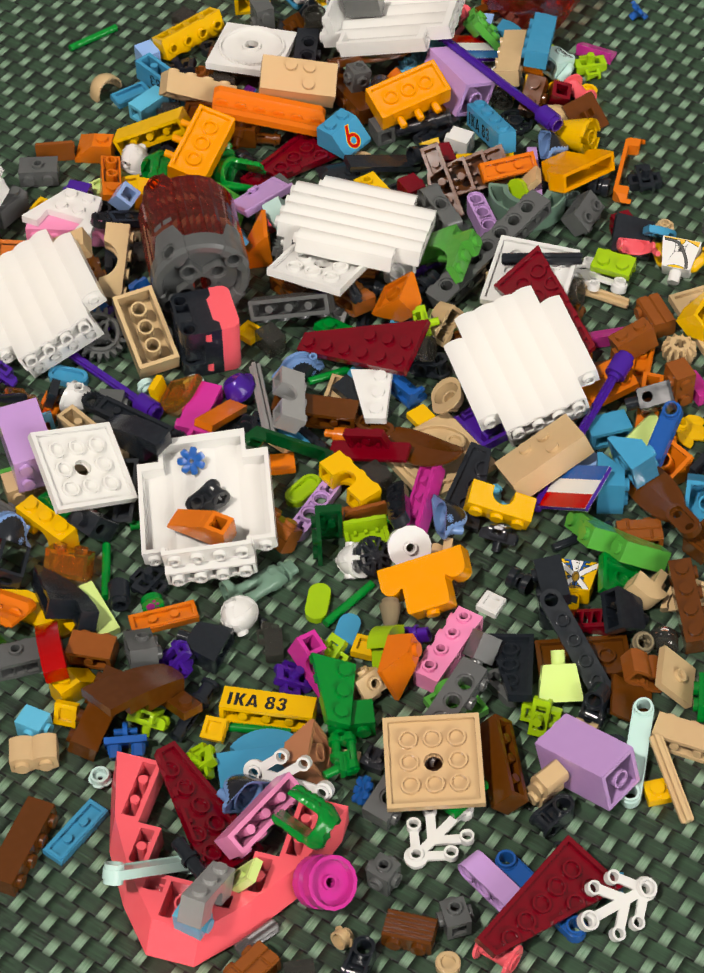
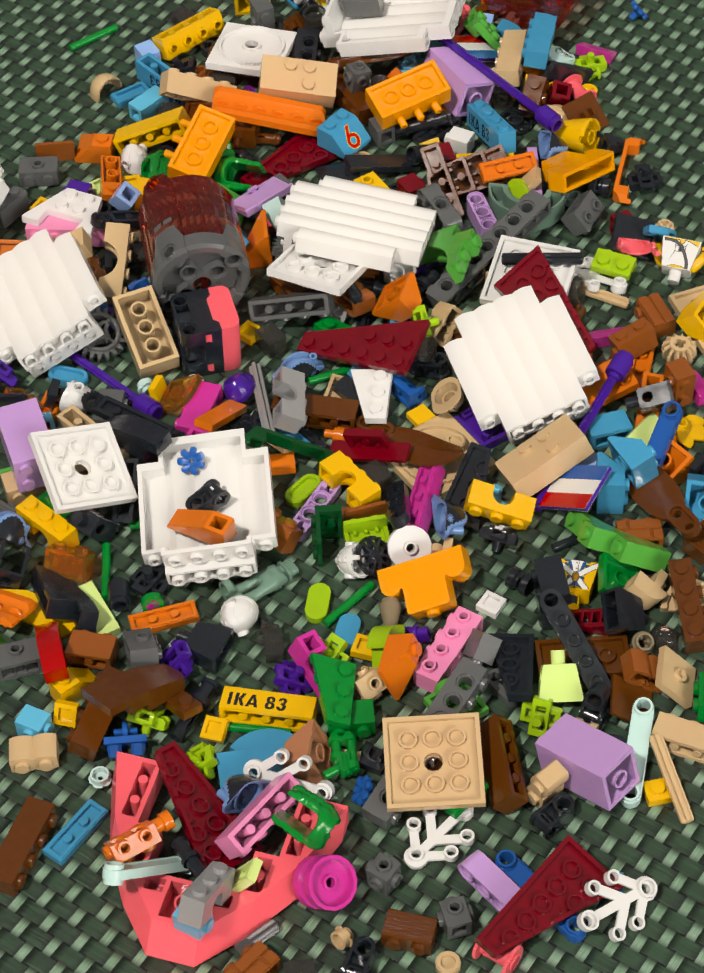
(134, 842): none -> orange brick
(561, 71): none -> black tile
(611, 143): none -> black tile

